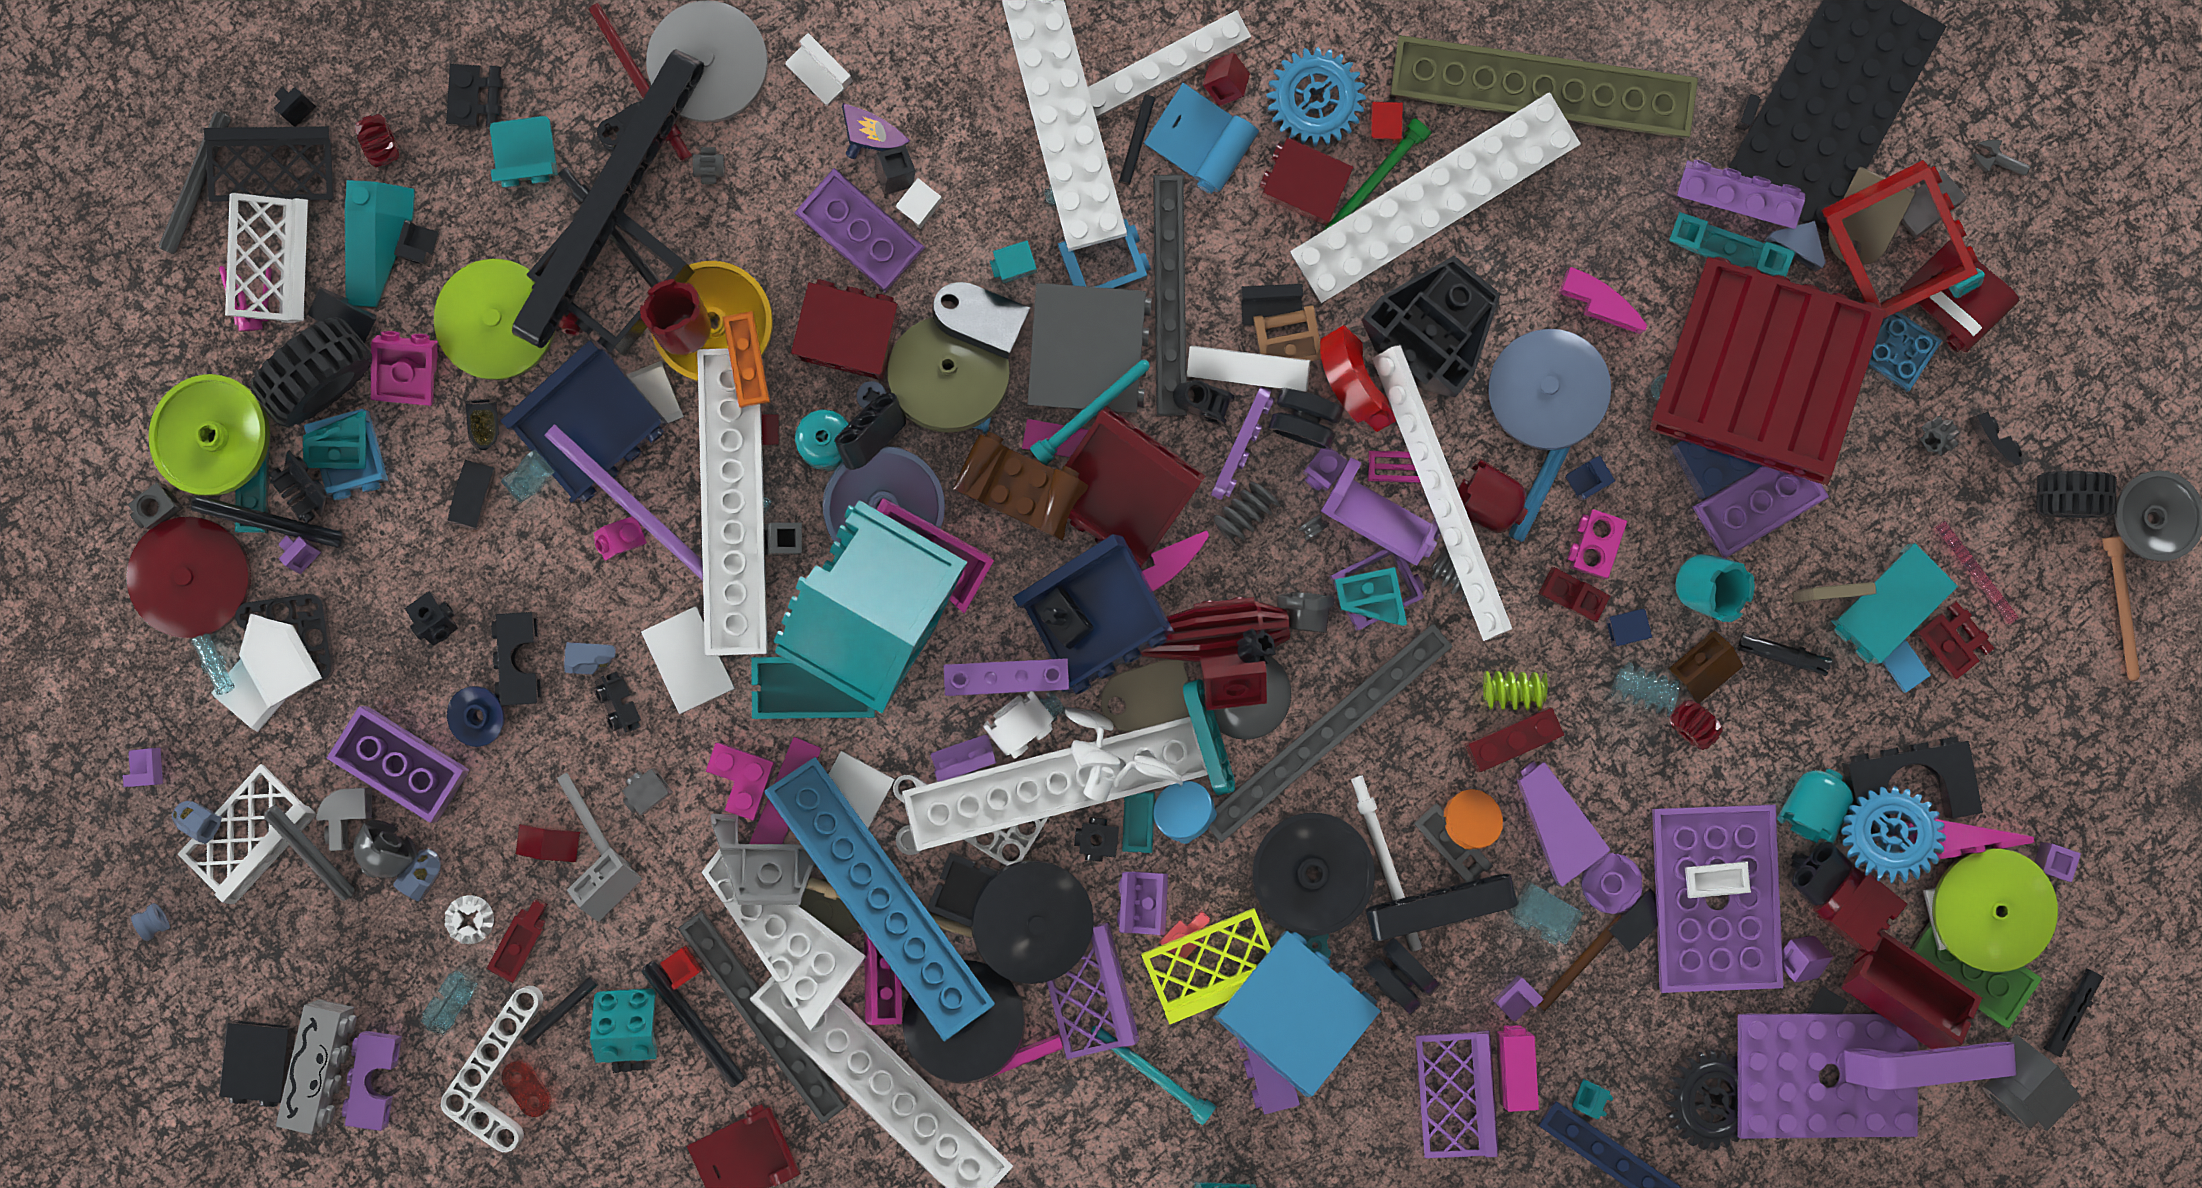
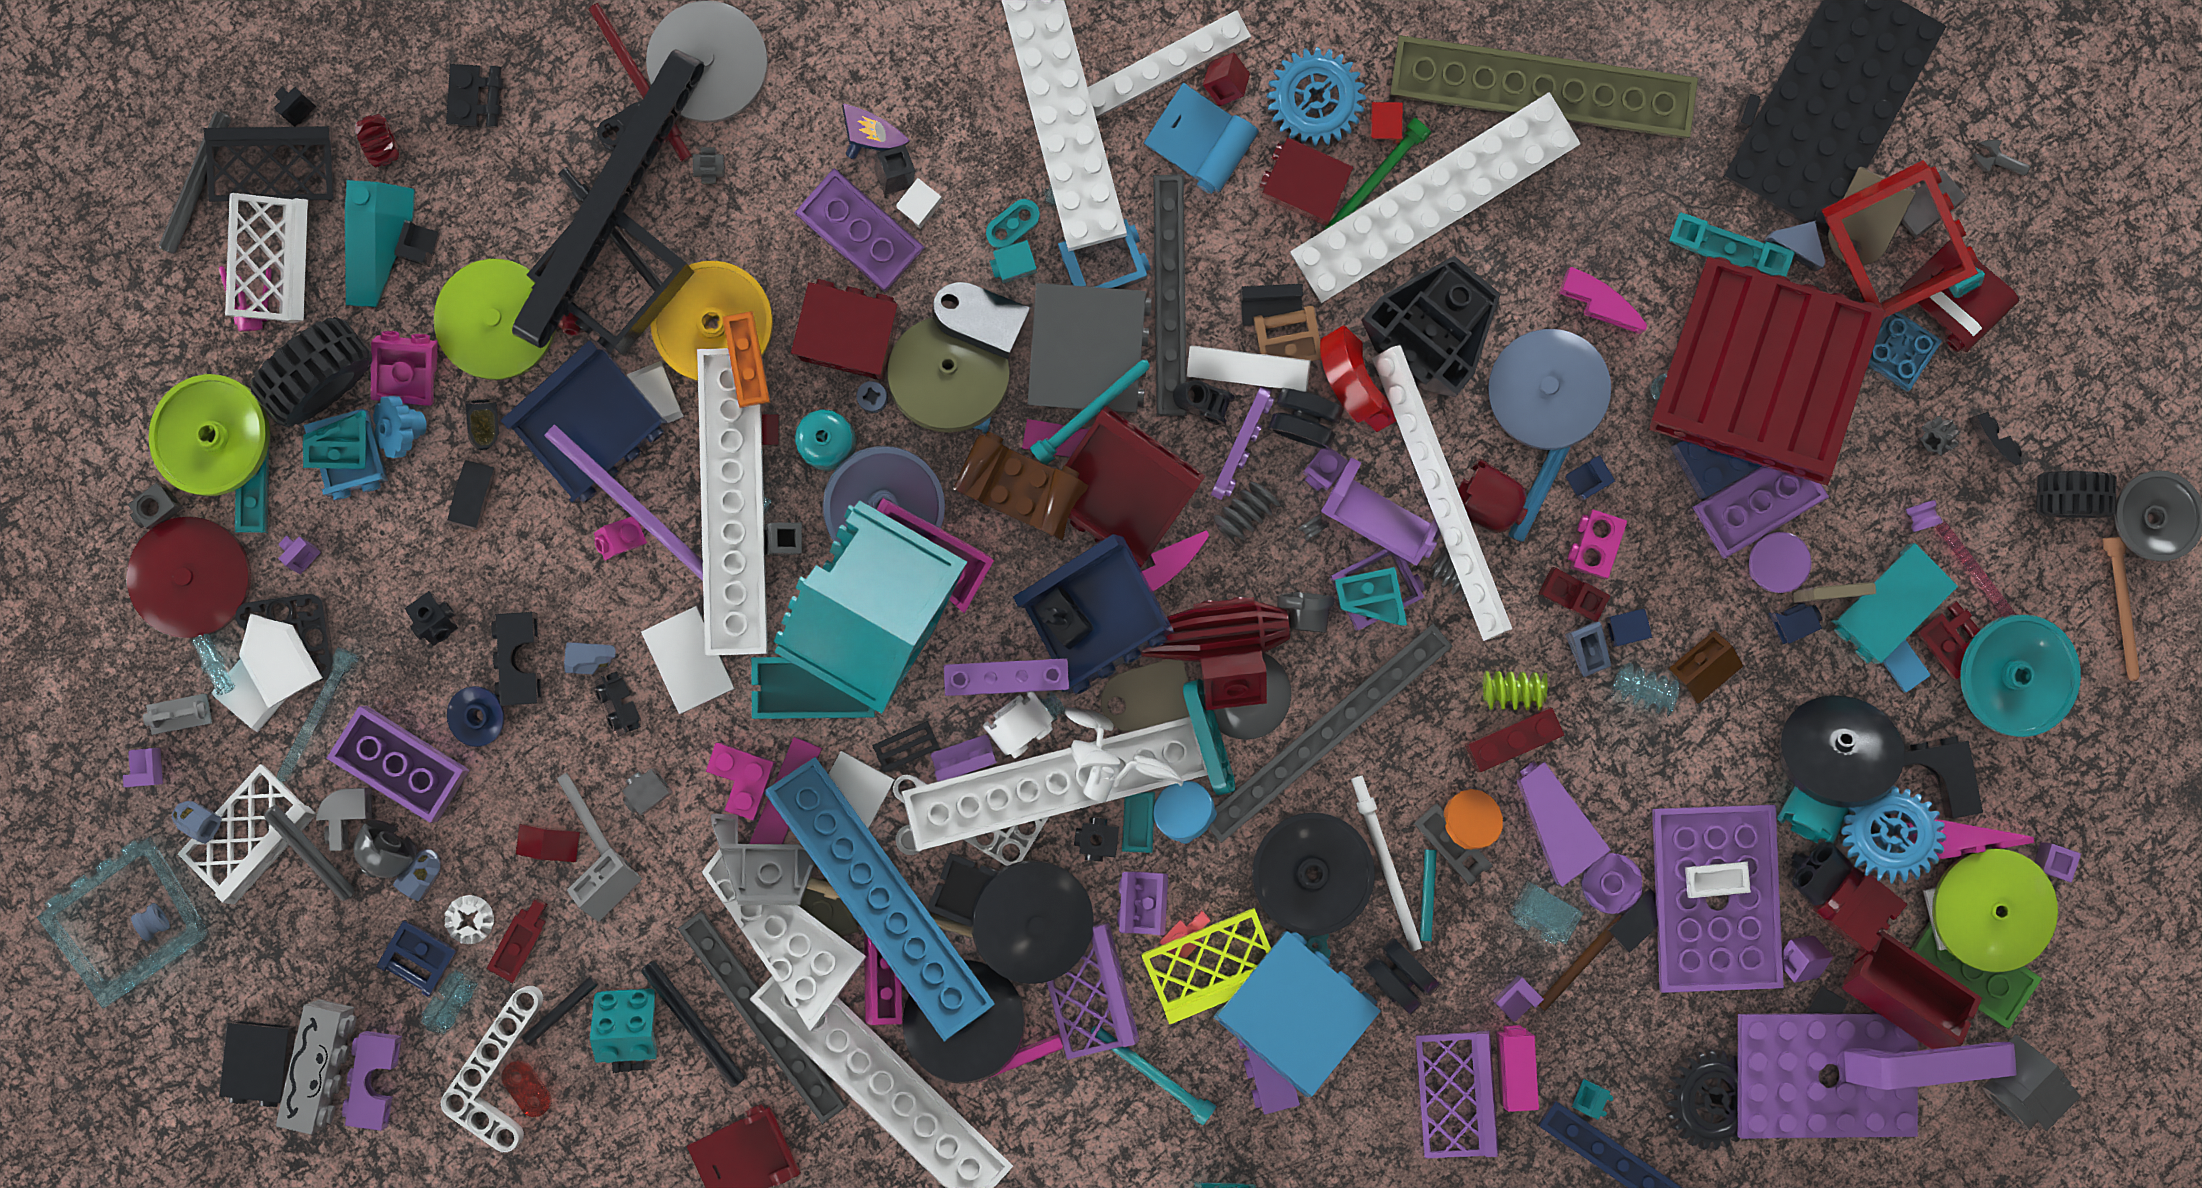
(109, 991): none -> clear light blue windscreen
(178, 714): none -> light grey hinge
(266, 521): black axle -> none
(312, 491): black hinge -> none
(331, 305): black slope -> none
(343, 662): none -> clear light blue piece
(397, 426): none -> dark azure plant
(422, 950): none -> dark blue plate
(523, 151): teal bracket -> none
(528, 477): clear light blue bracket -> none
(676, 317): dark red cylinder -> none
(681, 967): red panel -> none
(819, 70): white panel -> none
(870, 431): black beam -> none
(883, 756): none -> black tile
(1012, 224): none -> teal plate
(1137, 139): black bar -> none
(1256, 646): black gear -> none
(1372, 466): dark pink tile -> none
(1428, 895): none -> teal bar
(1441, 907): black beam -> none
(1589, 648): none -> sand blue slope
(1696, 724): dark red gear -> none
(1715, 586): teal cylinder -> none
(1741, 194): medium lavender brick -> none
(1779, 562): none -> medium lavender tile
(1792, 656): black pin -> none
(1796, 622): none -> dark blue window
(1841, 751): none -> black dish
(1924, 515): none -> medium lavender wheel
(2020, 675): none -> teal dish
(2073, 1012): black pin -> none

